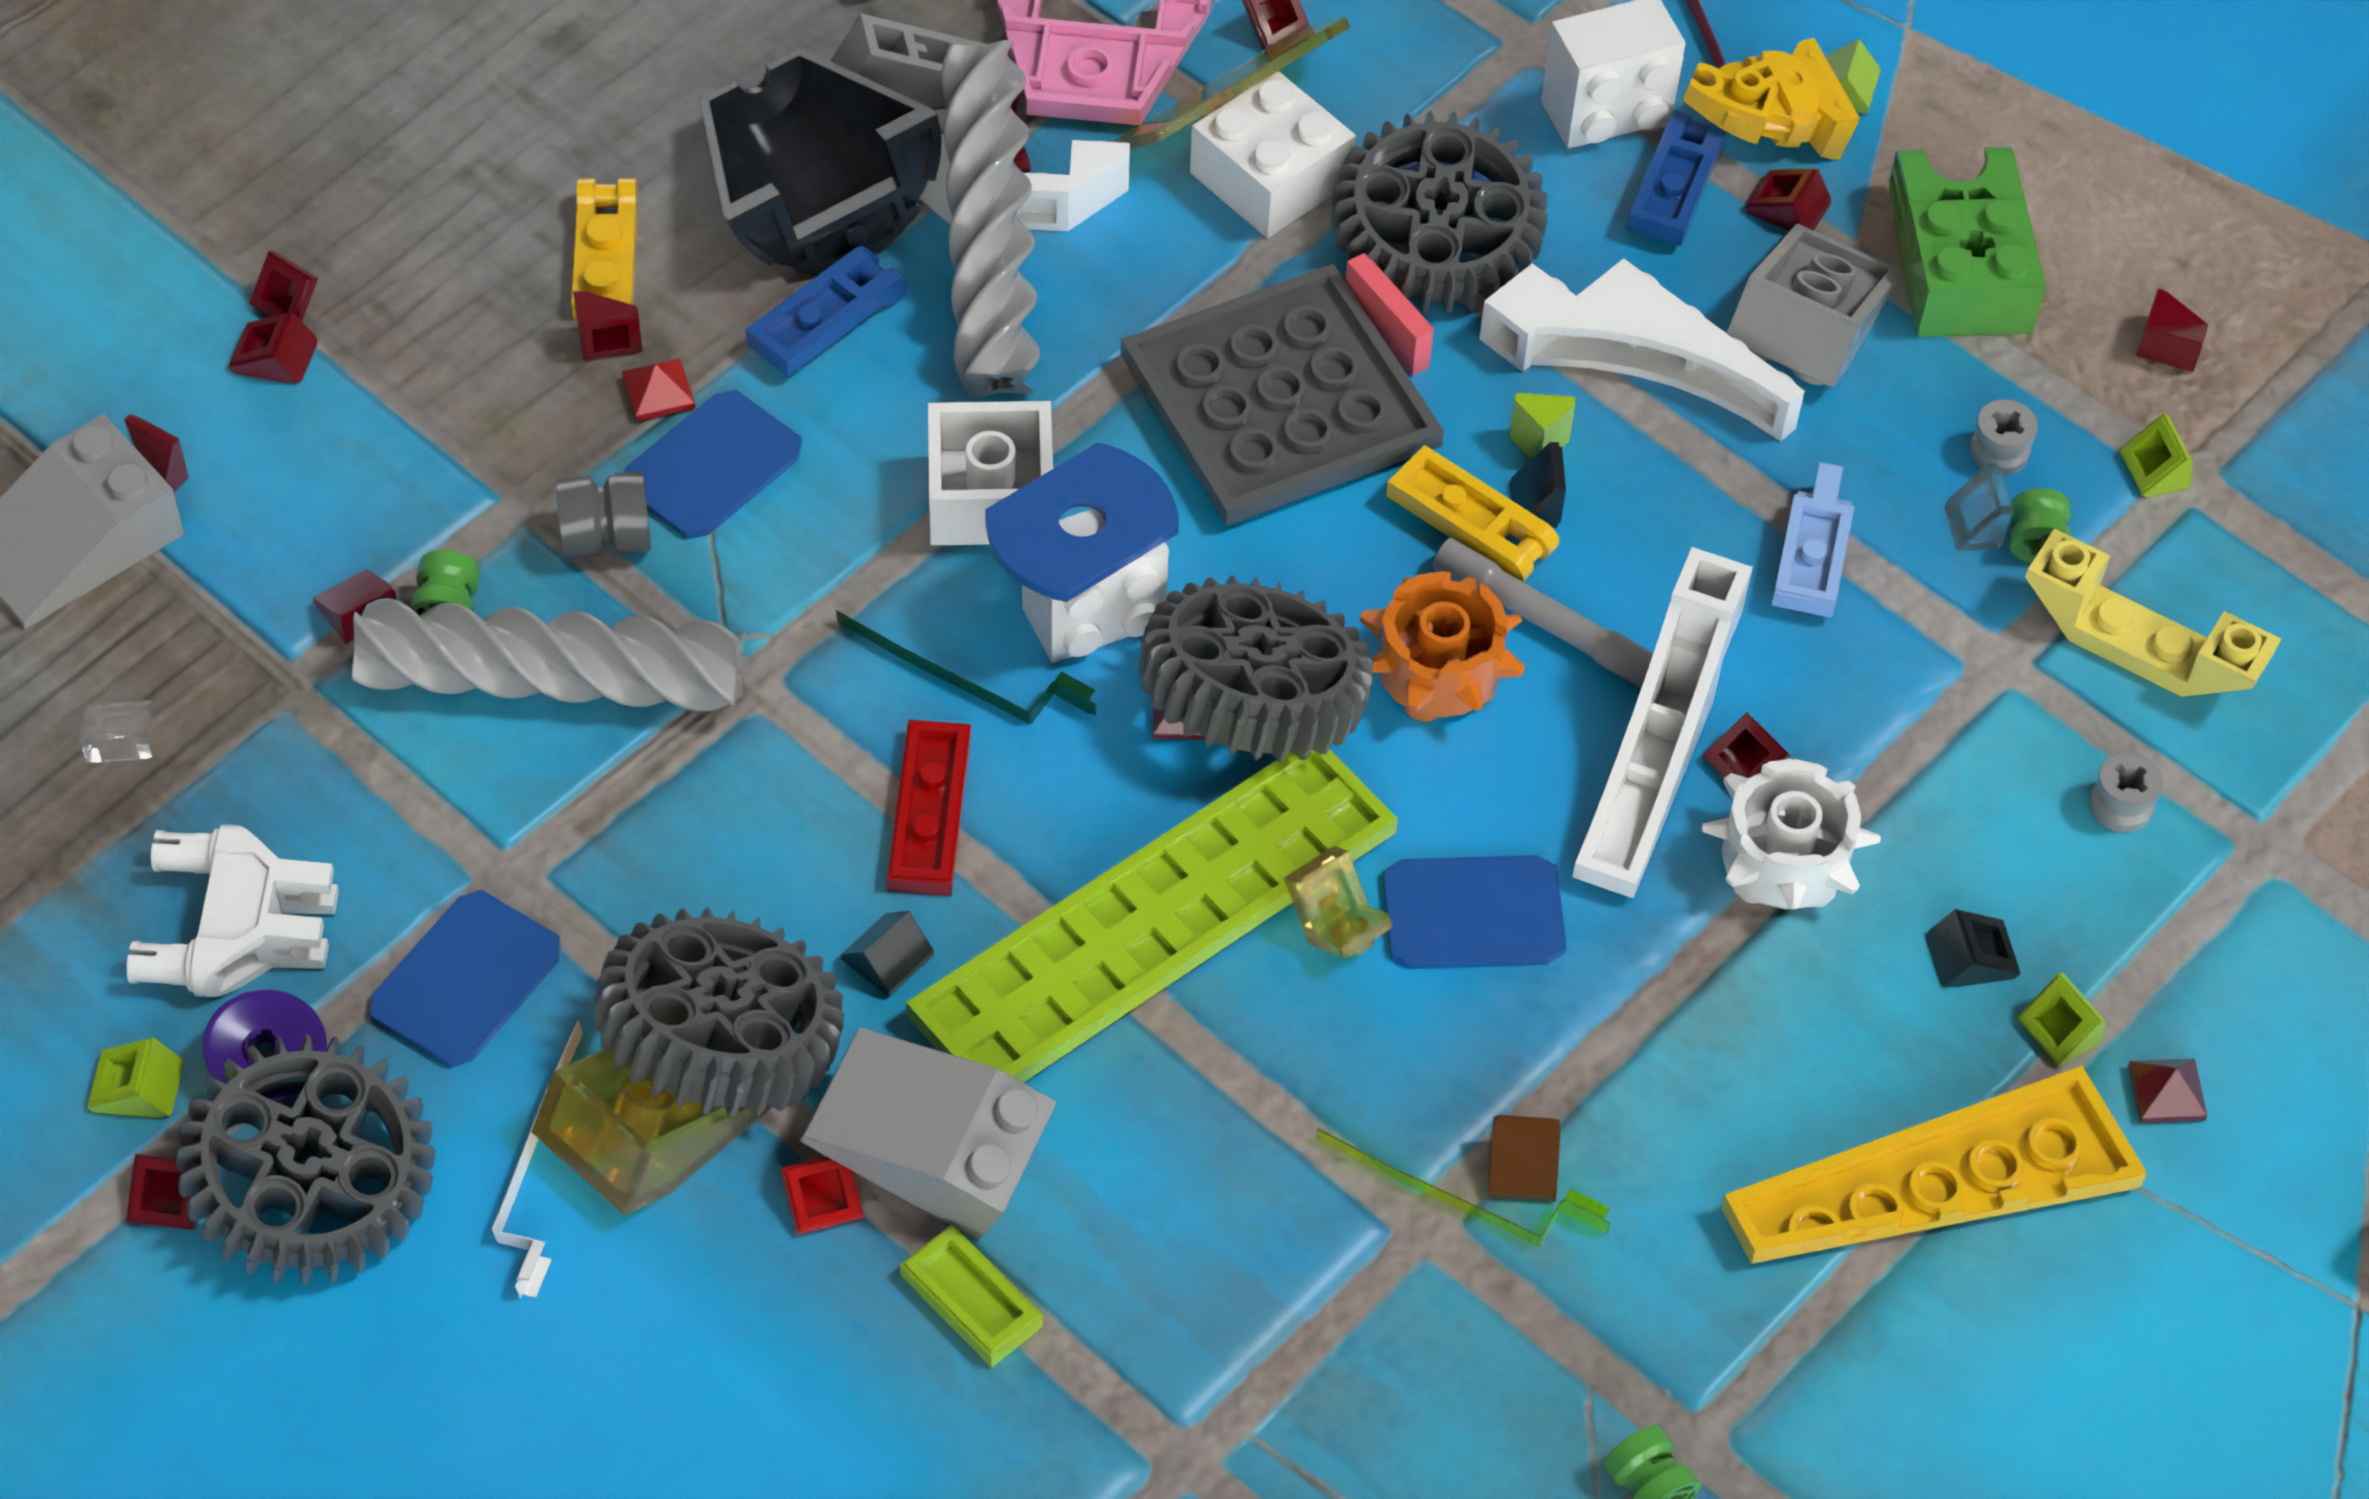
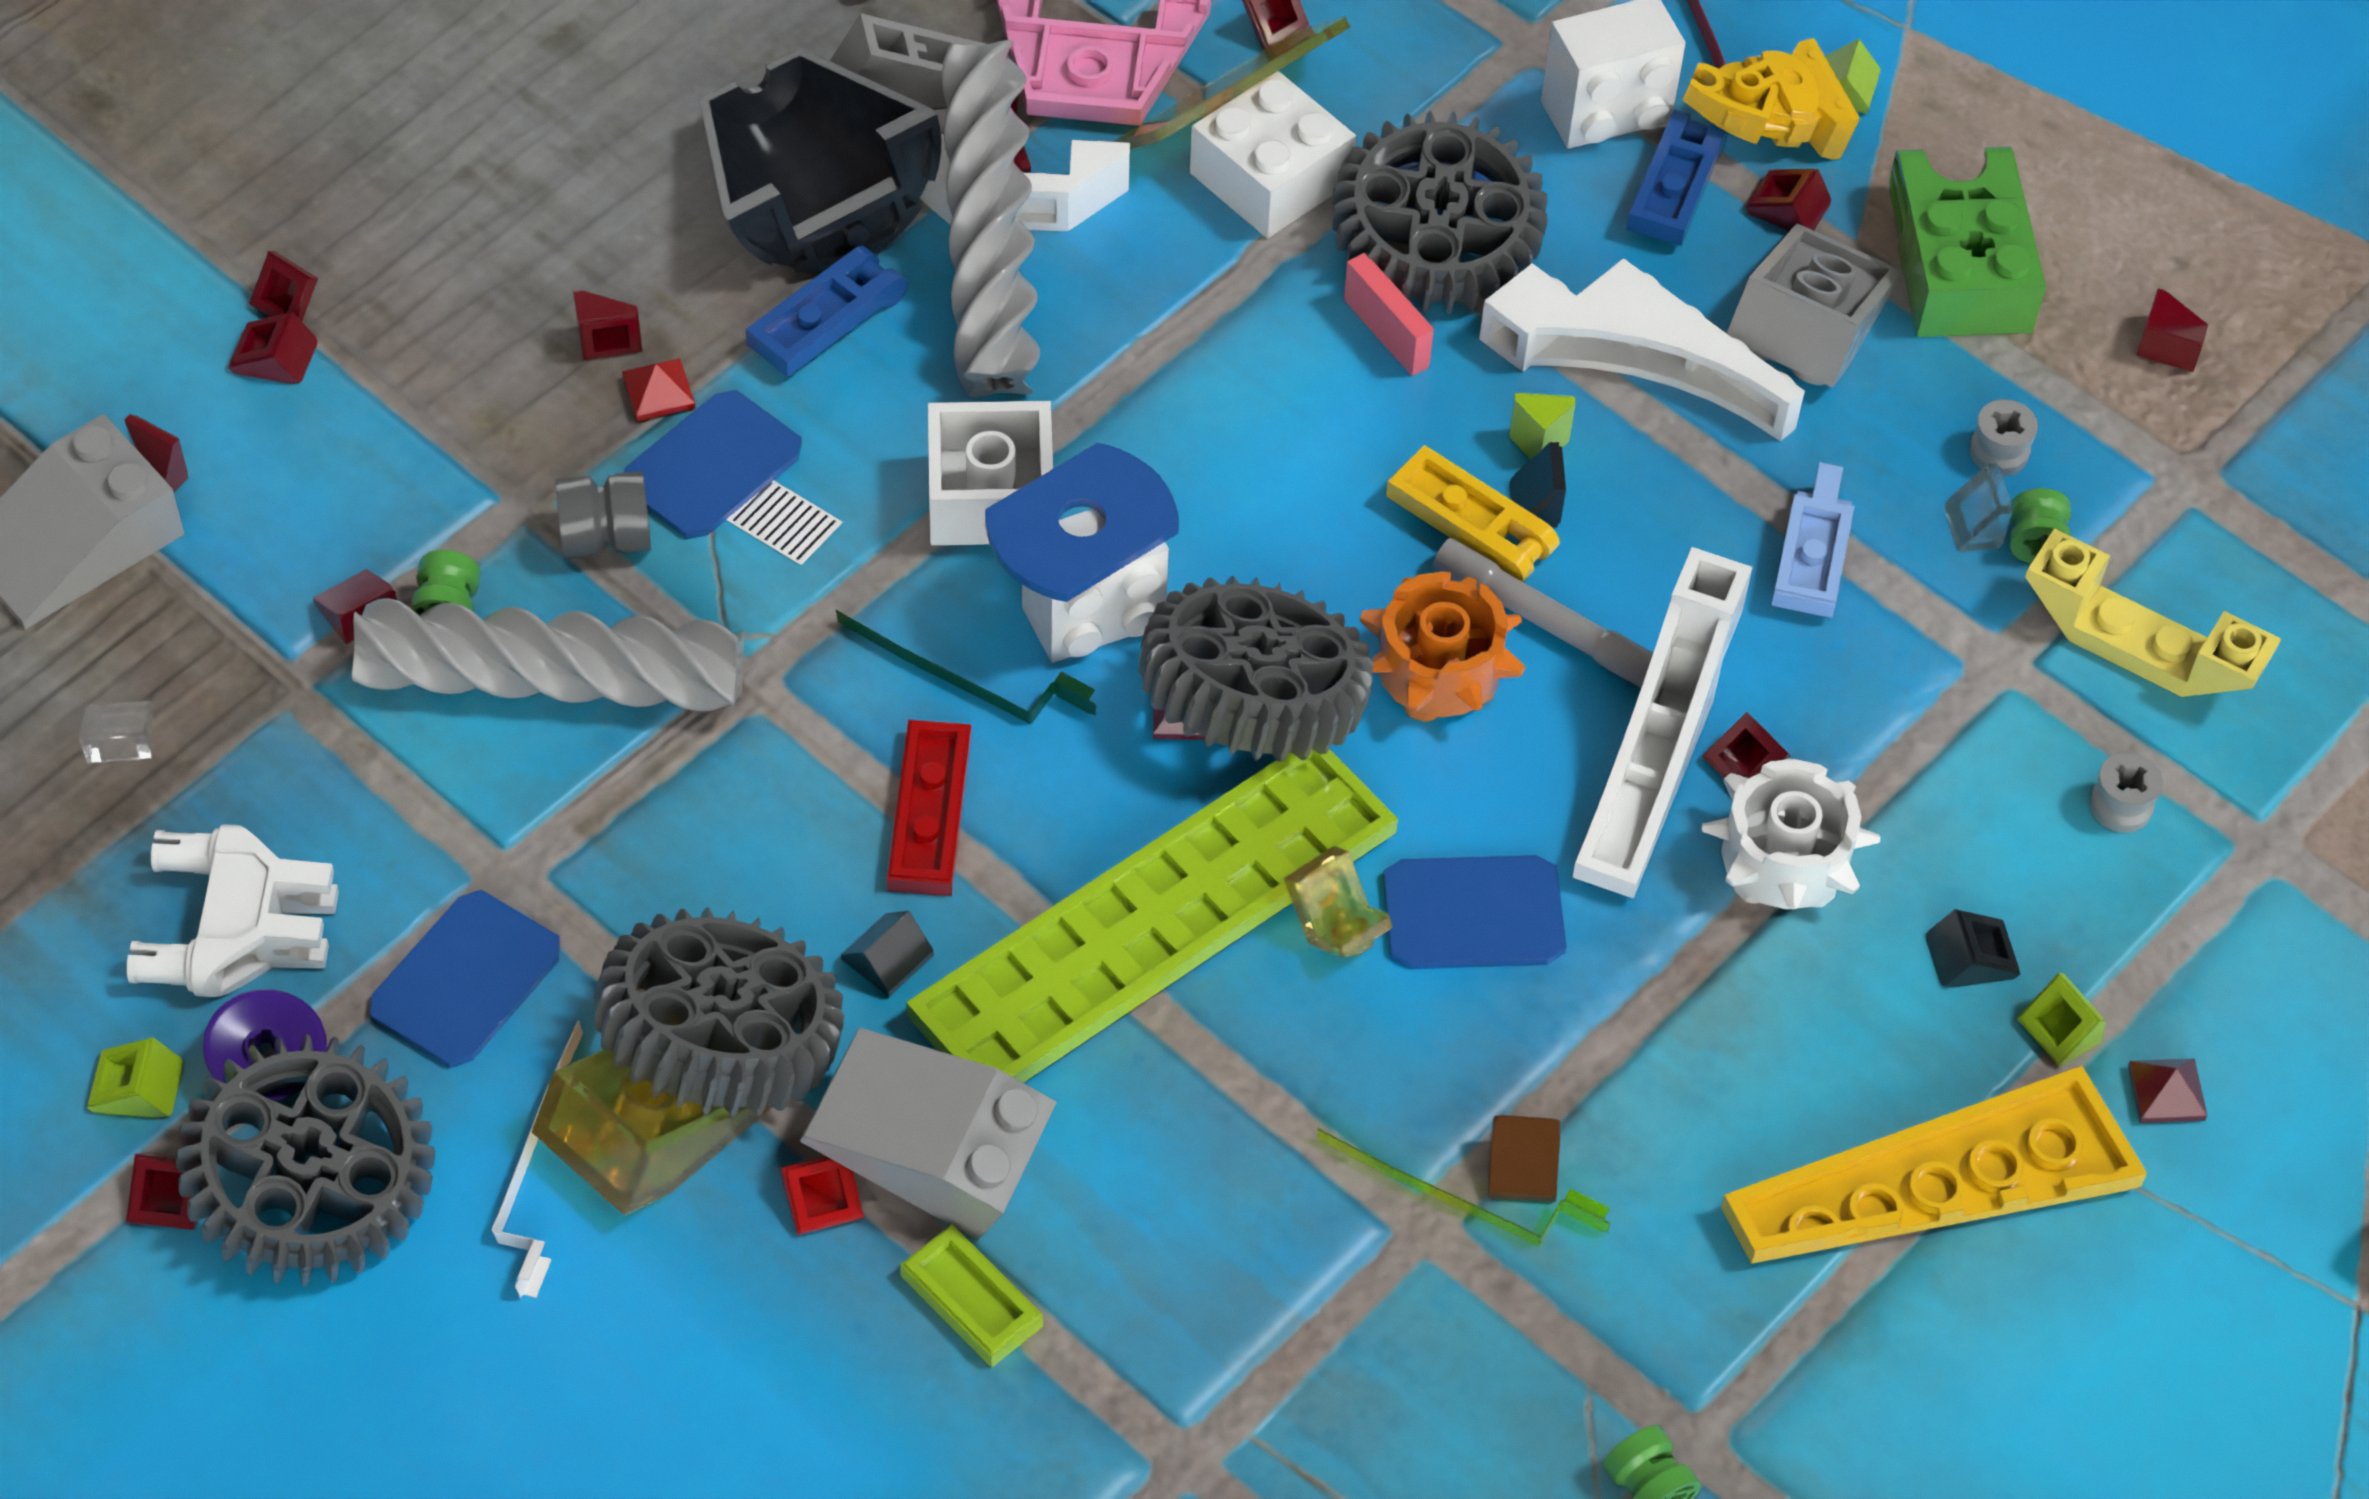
(606, 241): yellow plate -> none
(785, 522): none -> white sticker
(1280, 394): dark grey plate -> none
(2158, 459): lime slope -> none

